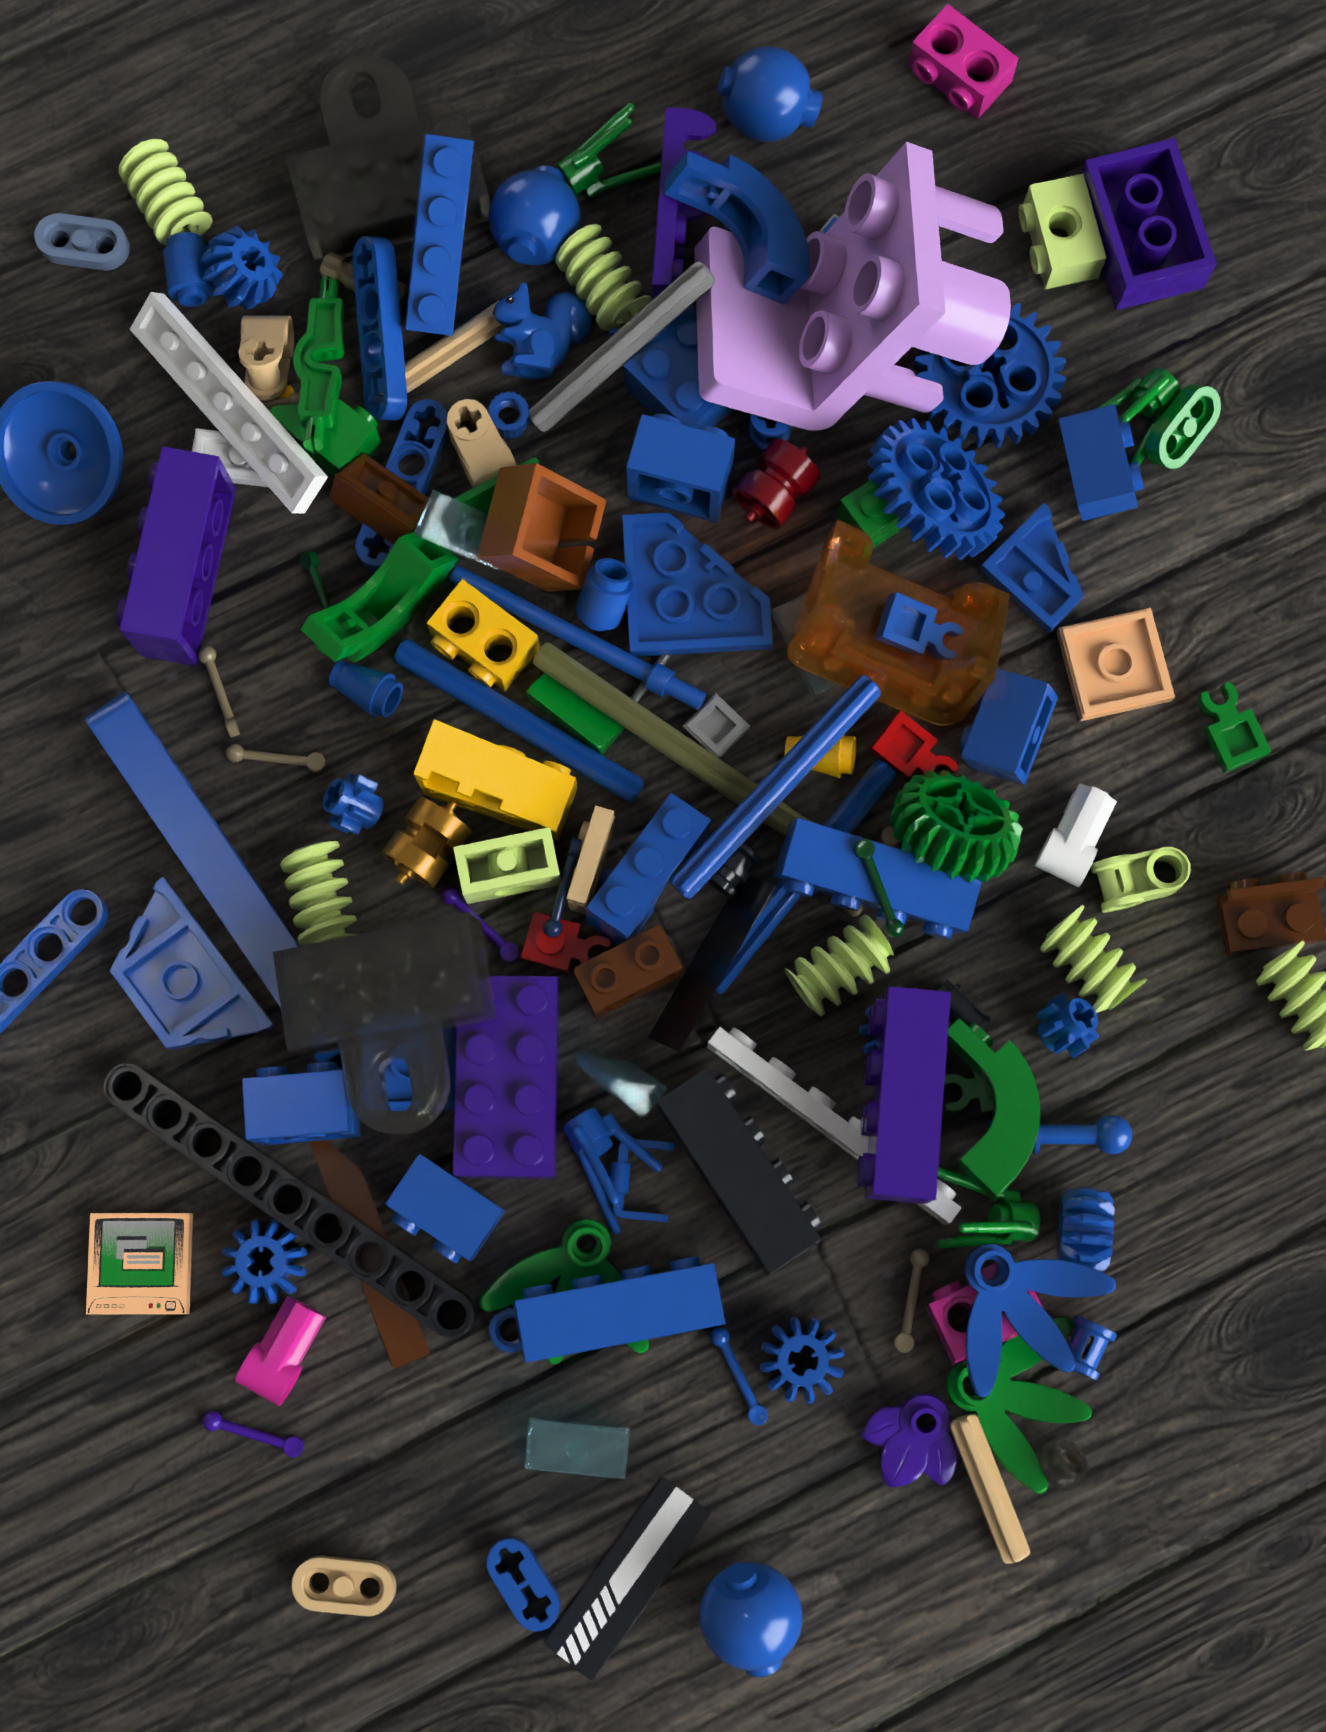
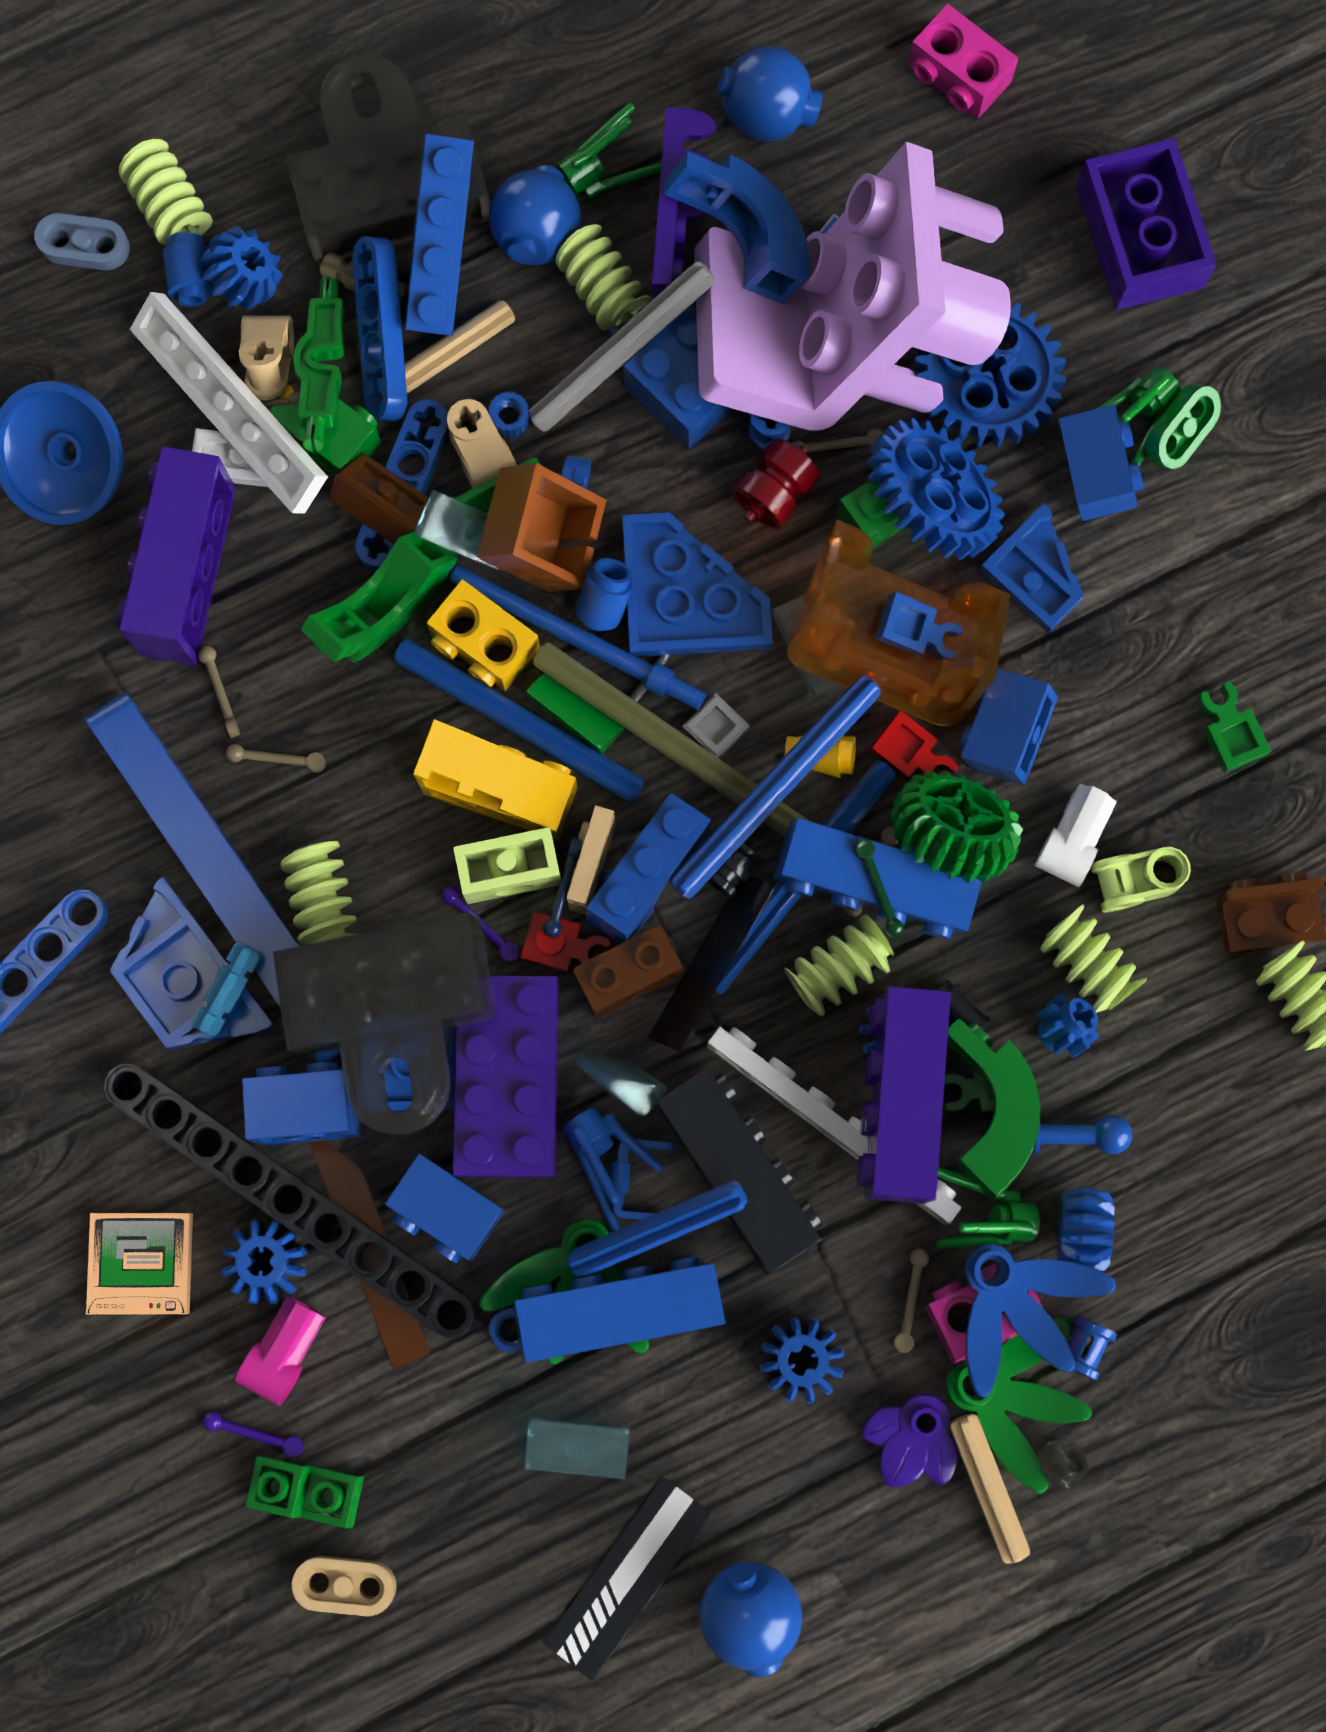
(226, 989): none -> dark azure axle
(304, 1491): none -> green slope
(310, 561): dark green hinge -> none
(352, 803): blue gear -> none
(368, 688): blue cone -> none
(426, 842): pearl gold wheel -> none
(513, 1590): blue beam -> none
(538, 340): blue animal -> none
(577, 470): none -> blue axle
(657, 1229): none -> blue axle
(680, 467): blue brick -> none
(757, 1413): blue hinge -> none
(869, 440): none -> dark tan hinge
(1065, 206): yellowish green brick -> none
(1115, 664): light nougat tile -> none

